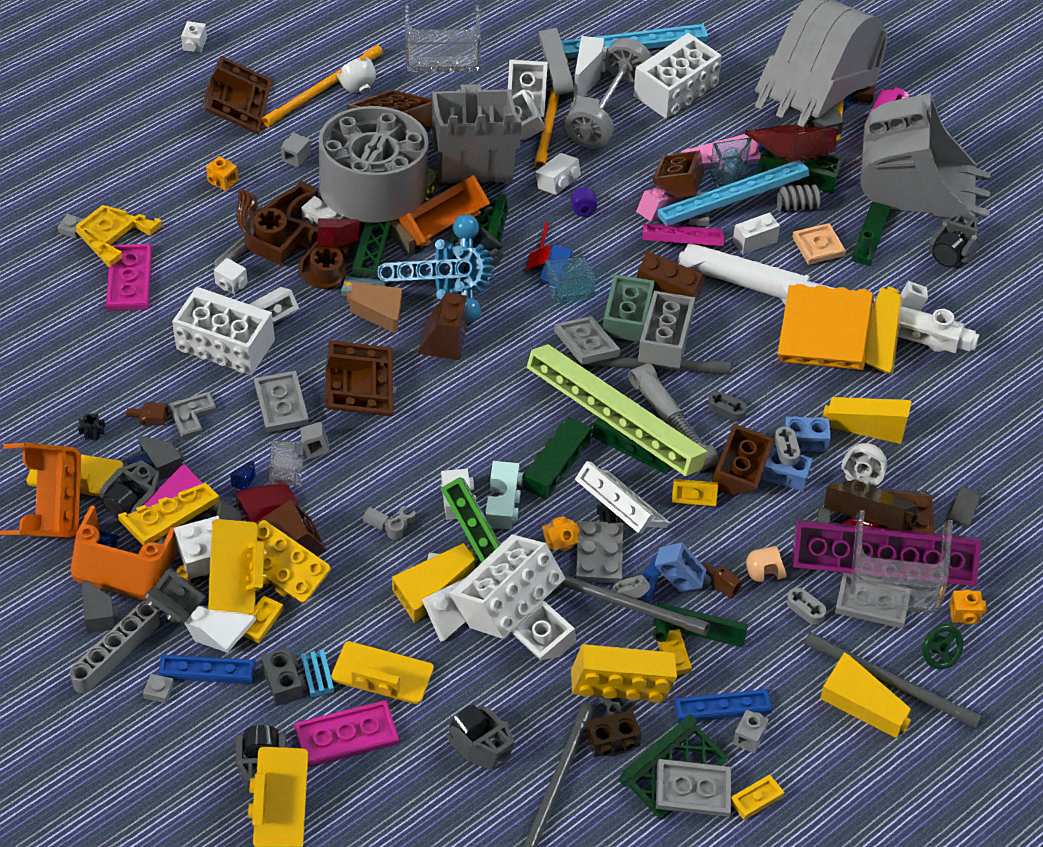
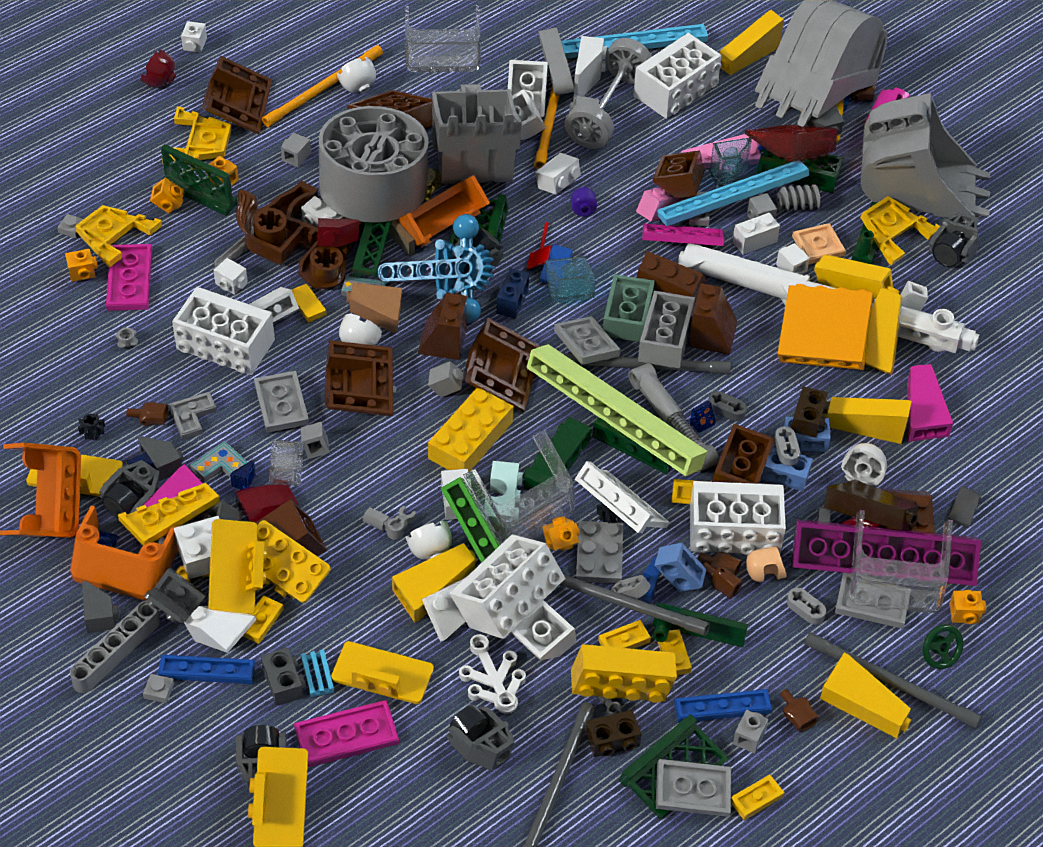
(81, 265): none -> light orange brick
(126, 337): none -> light grey plate
(159, 70): none -> dark red cylinder
(167, 195): none -> light orange brick
(193, 187): none -> dark green fence
(207, 137): none -> yellow wing
(219, 458): none -> light grey tile
(308, 303): none -> yellow tile
(357, 331): none -> white cylinder
(430, 540): none -> white cylinder
(445, 379): none -> light grey brick
(470, 431): none -> yellow brick
(493, 678): none -> white plant
(500, 364): none -> reddish brown slope
(512, 293): none -> dark blue brick
(533, 508): none -> clear windscreen
(627, 636): none -> yellow plate
(702, 416): none -> clear blue slope
(712, 321): none -> reddish brown slope
(721, 559): none -> reddish brown piece
(736, 517): none -> white brick
(752, 43): none -> yellow slope
(761, 205): none -> light grey brick
(793, 259): none -> white brick
(799, 711): none -> reddish brown piece
(809, 412): none -> dark brown brick
(852, 274): none -> yellow slope
(891, 219): none -> yellow wing
(928, 410): none -> dark pink slope

